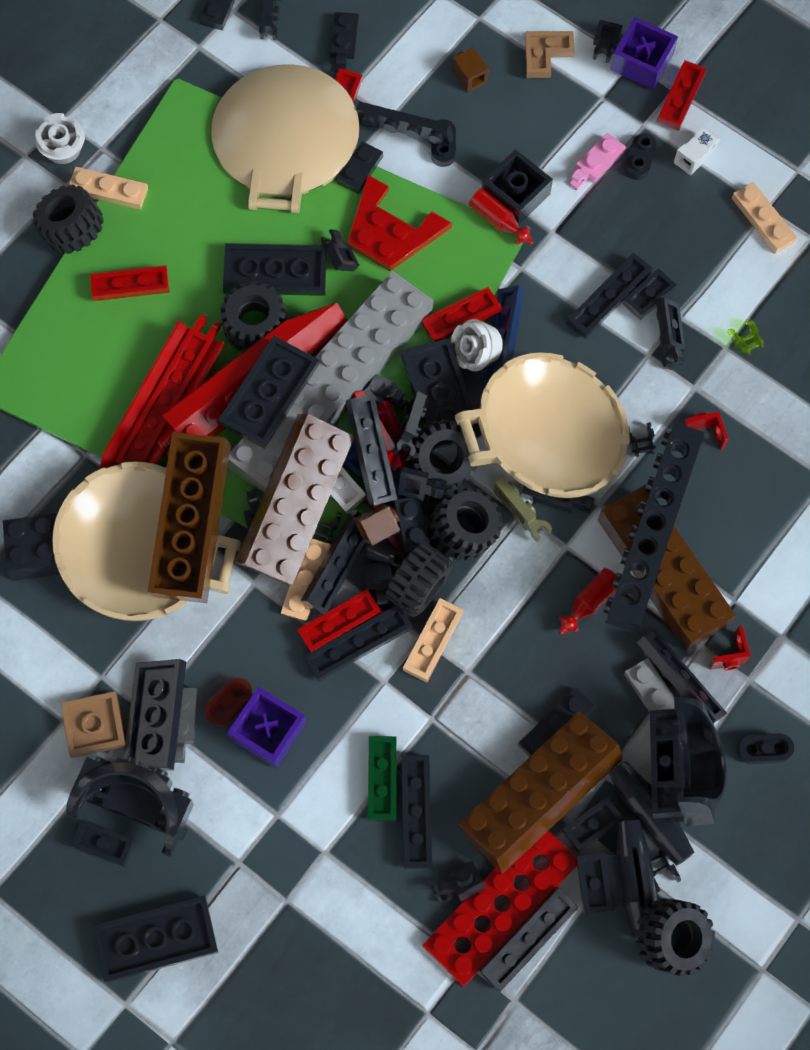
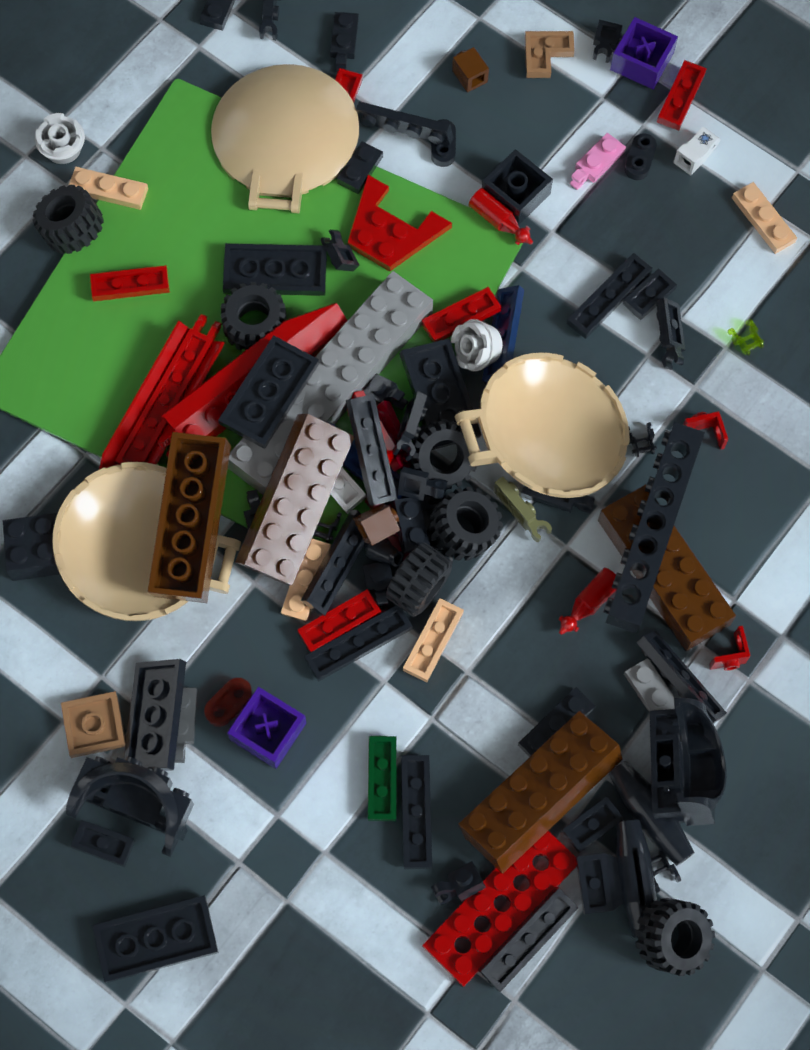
(764, 748): black plate -> none

